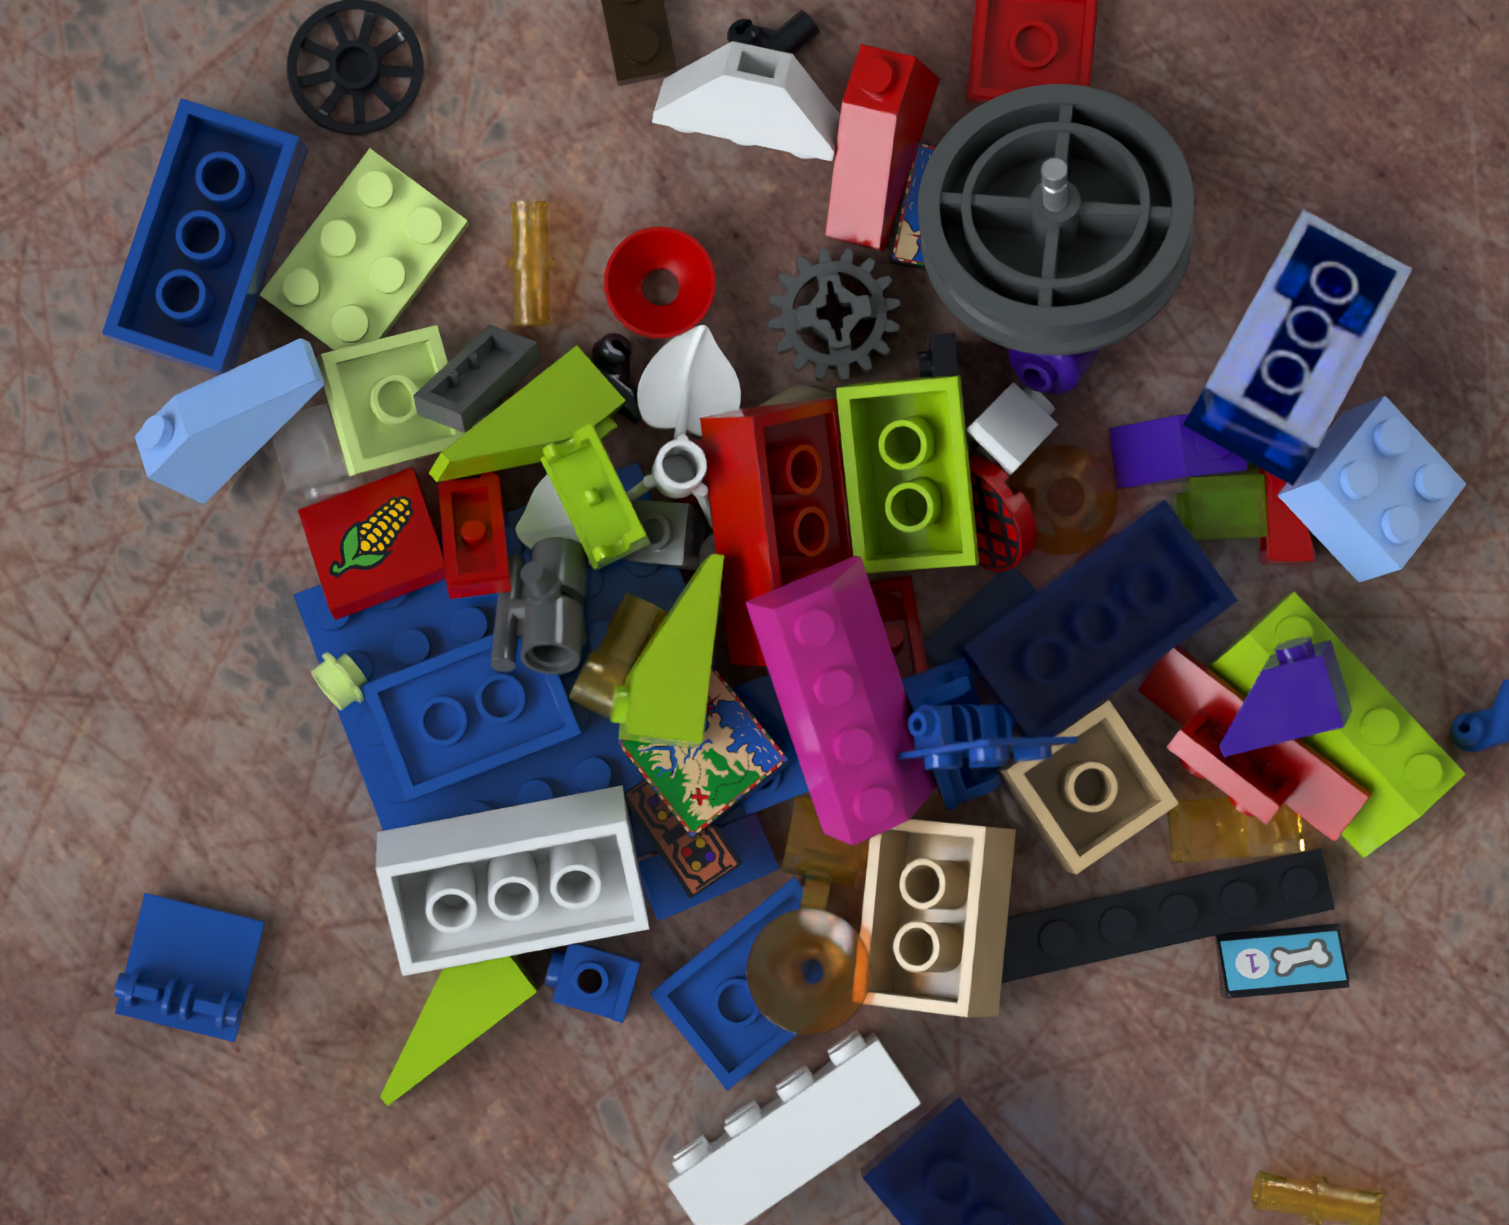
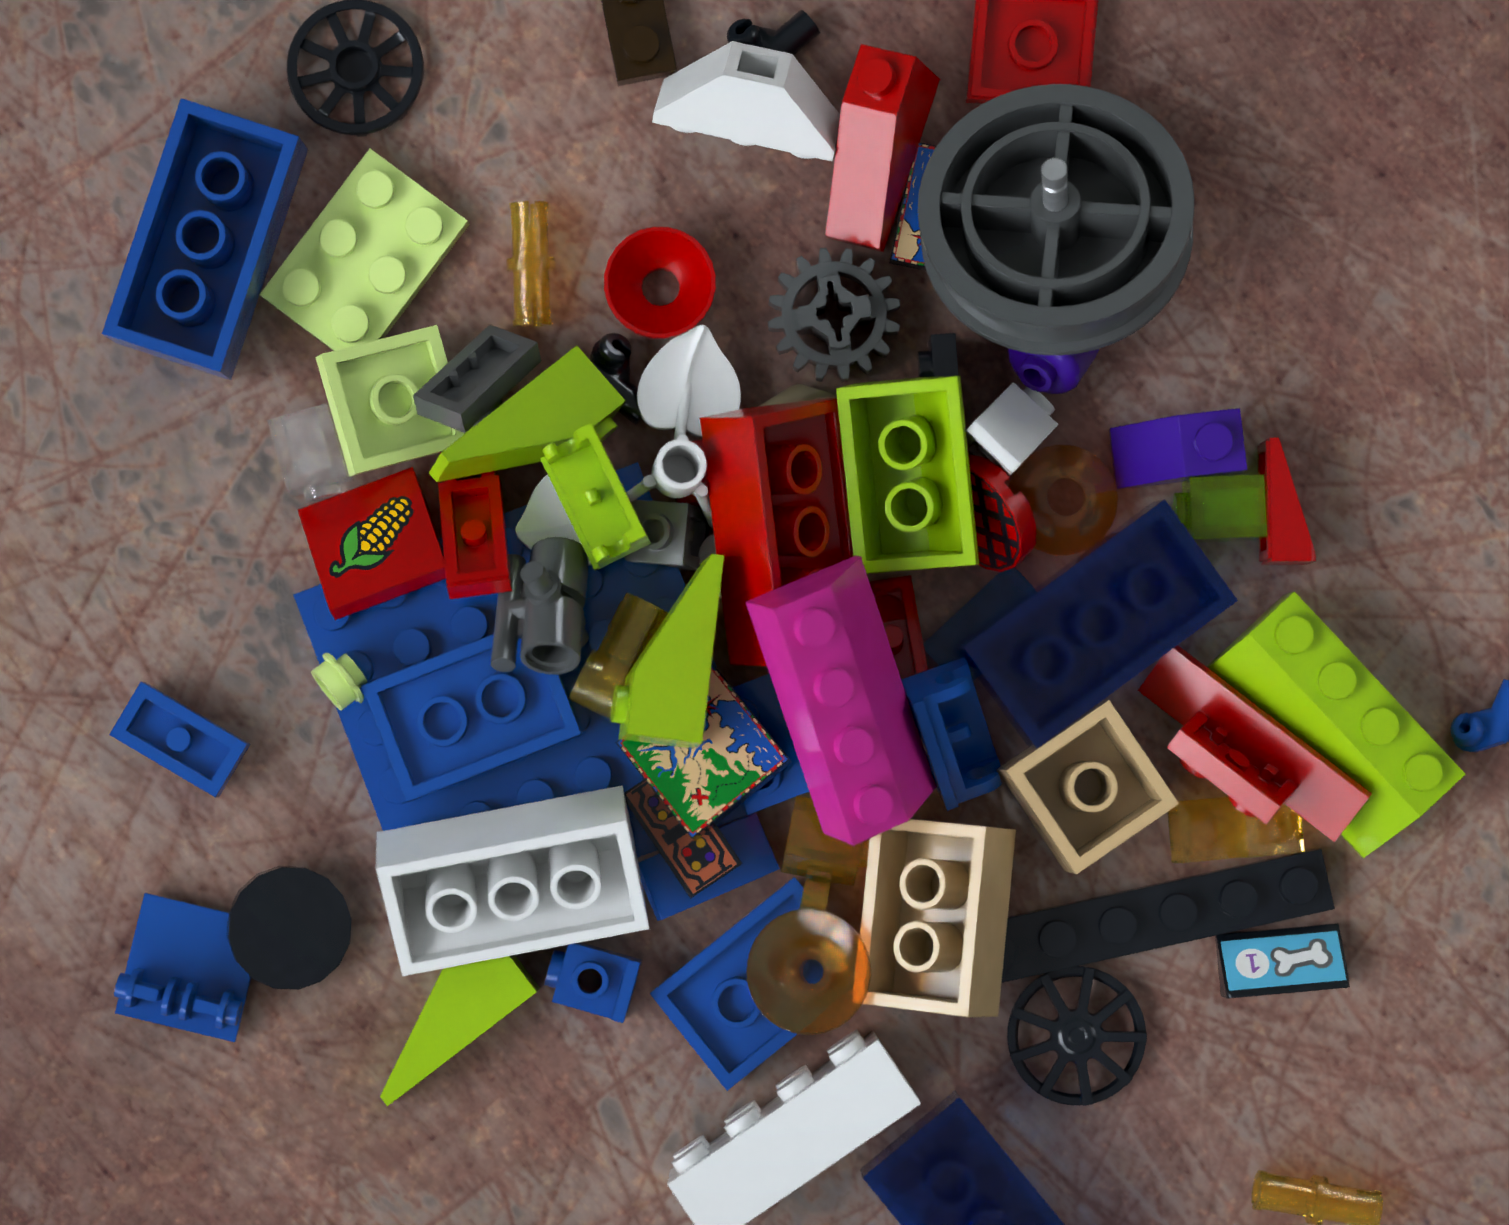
(179, 739): none -> blue plate
(223, 422): light blue slope -> none
(289, 927): none -> black tile
(973, 731): blue hinge -> none
(1077, 1036): none -> black wheel
(1292, 698): dark purple slope -> none
(1298, 348): clear blue brick -> none
(1373, 490): light blue brick -> none

